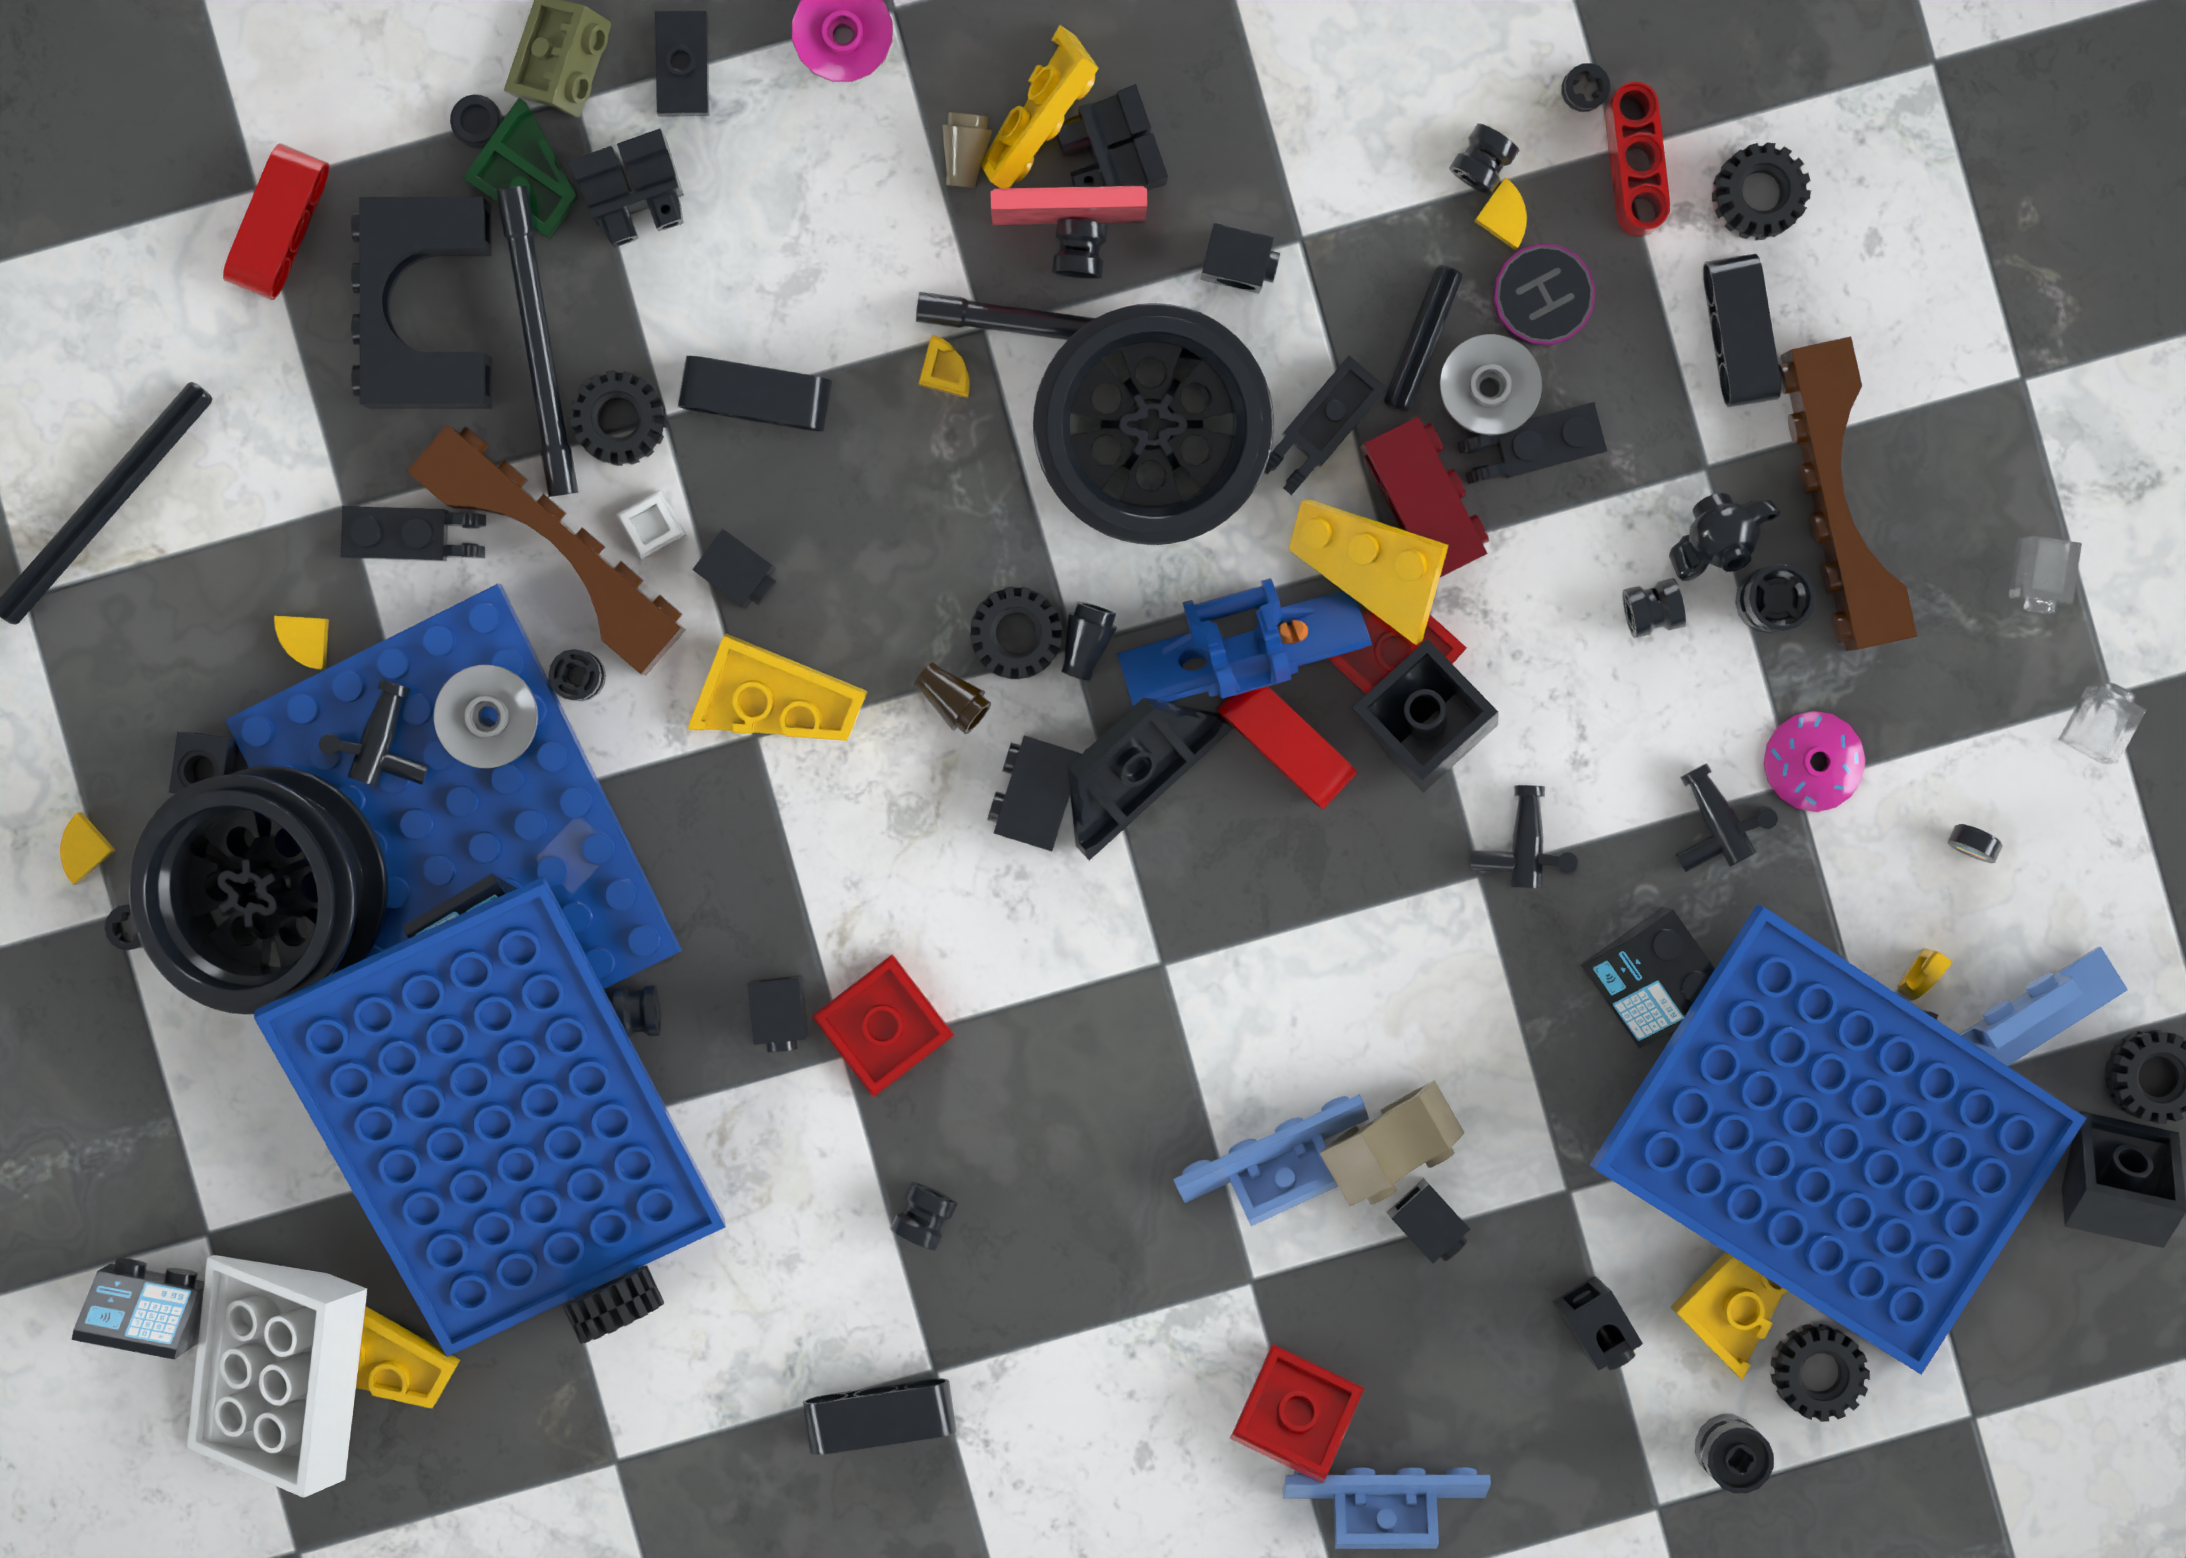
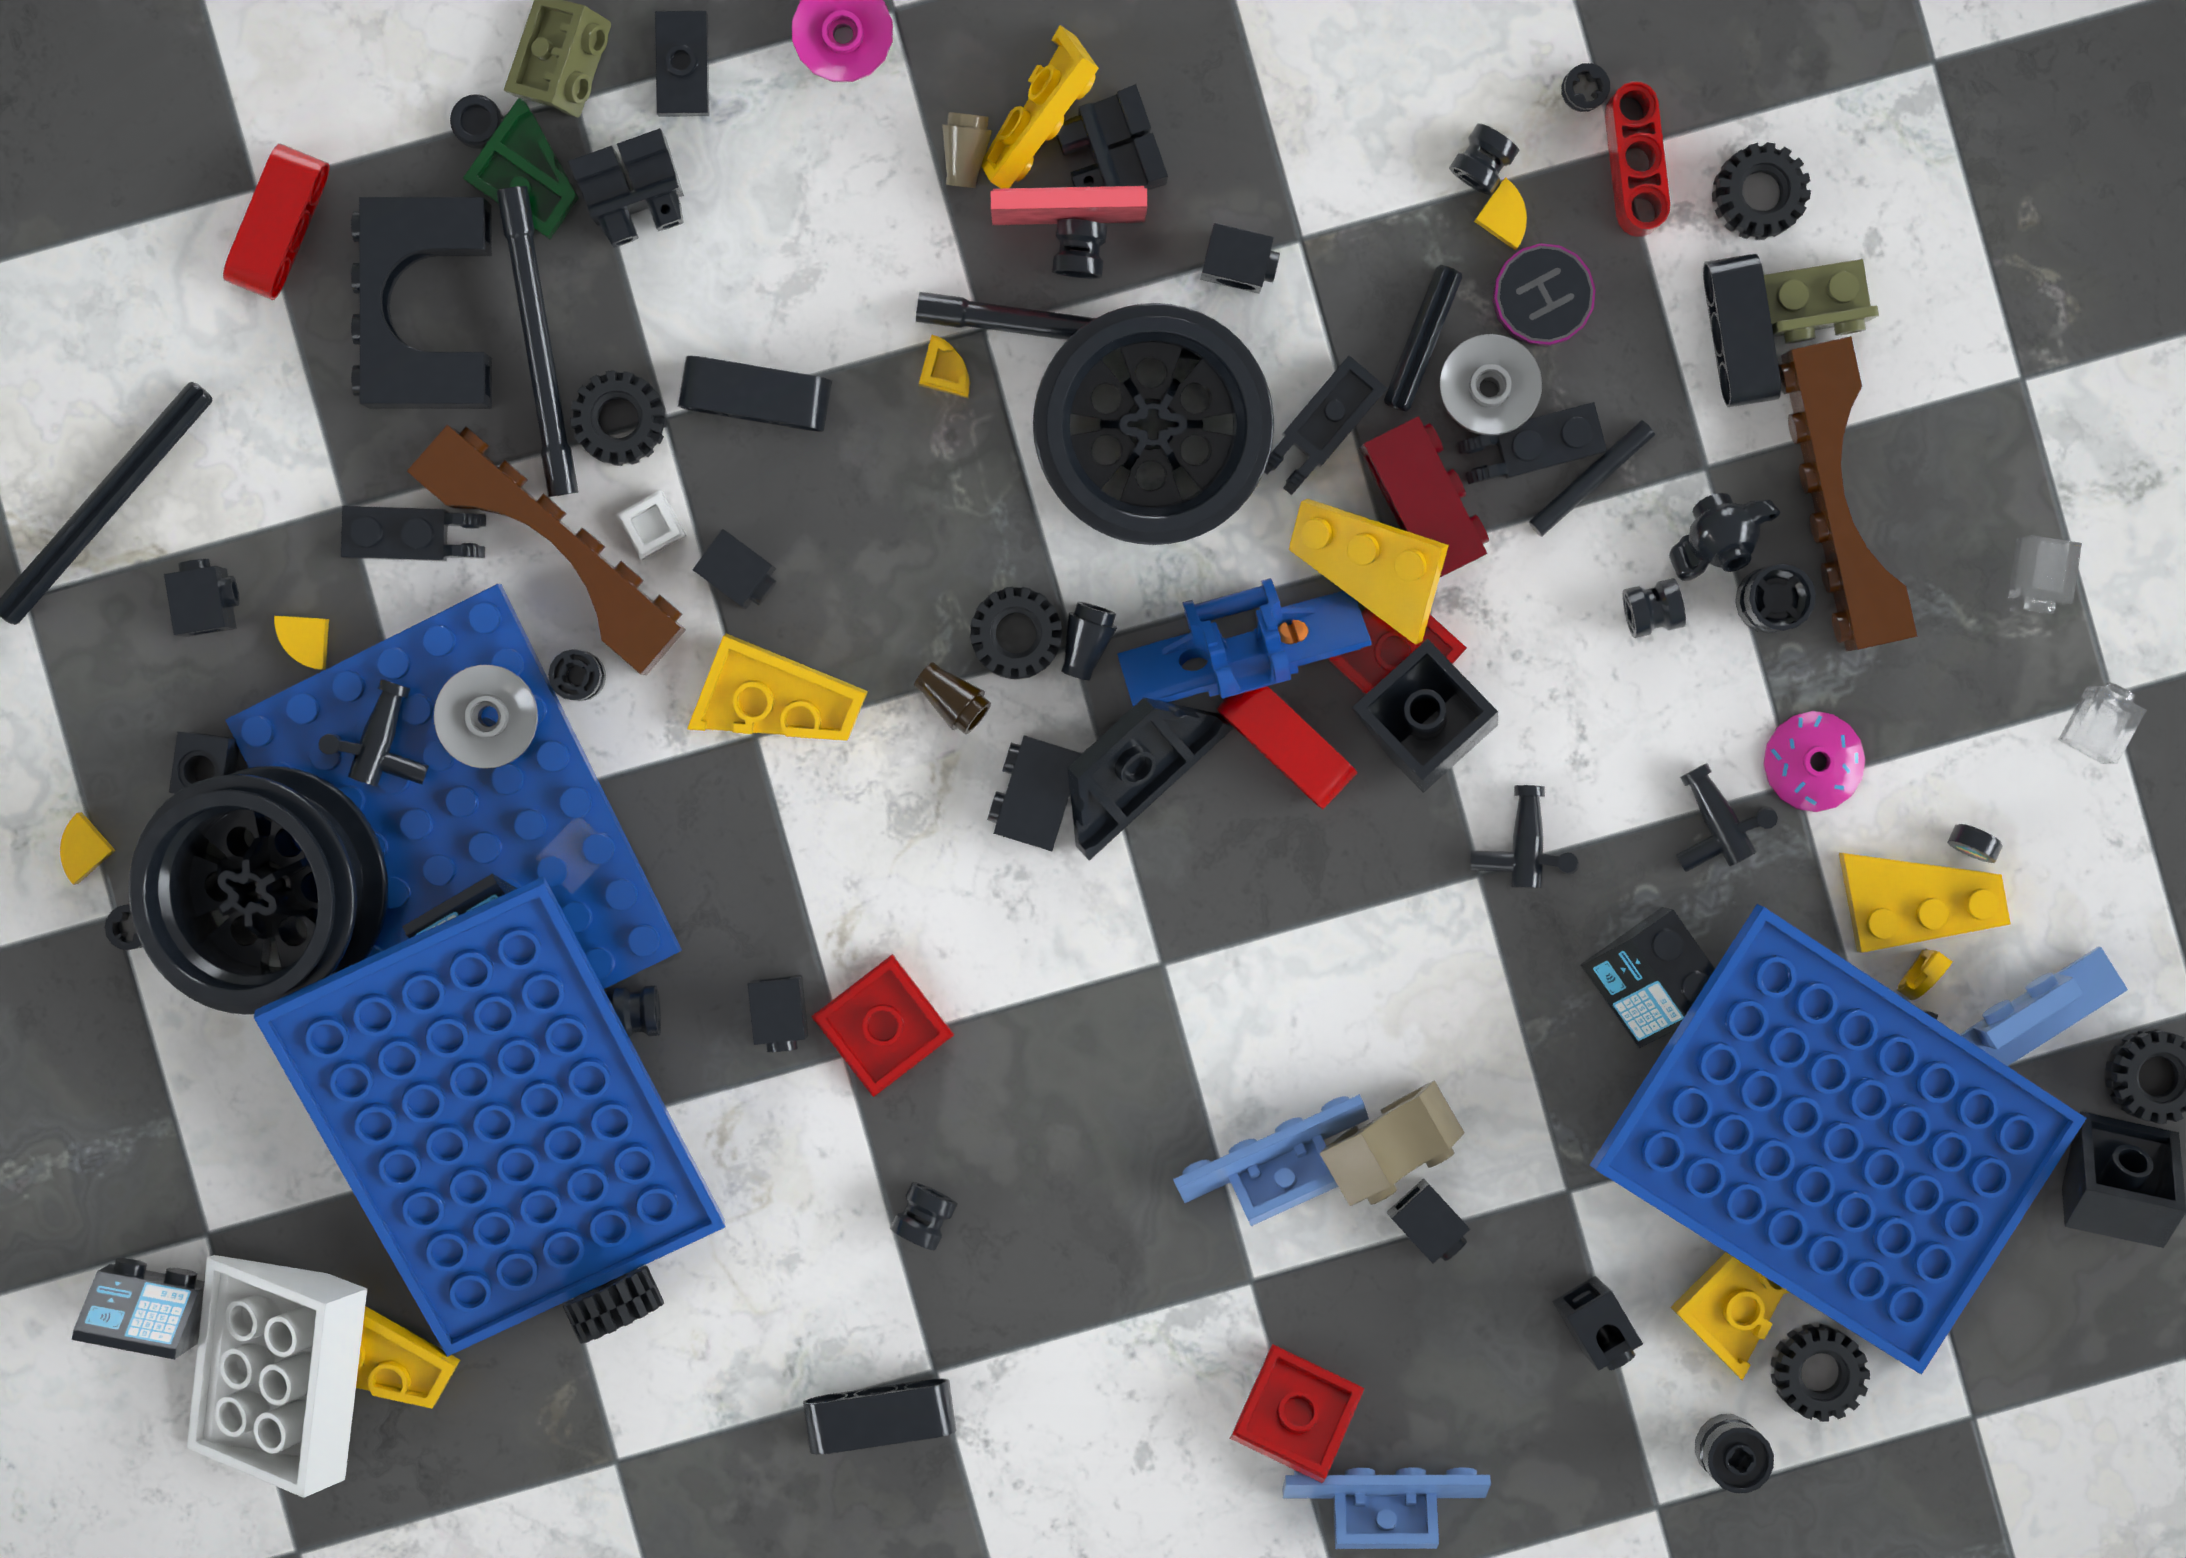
(201, 598): none -> black brick
(1591, 478): none -> black bar
(1818, 300): none -> olive bracket
(1918, 902): none -> yellow wing

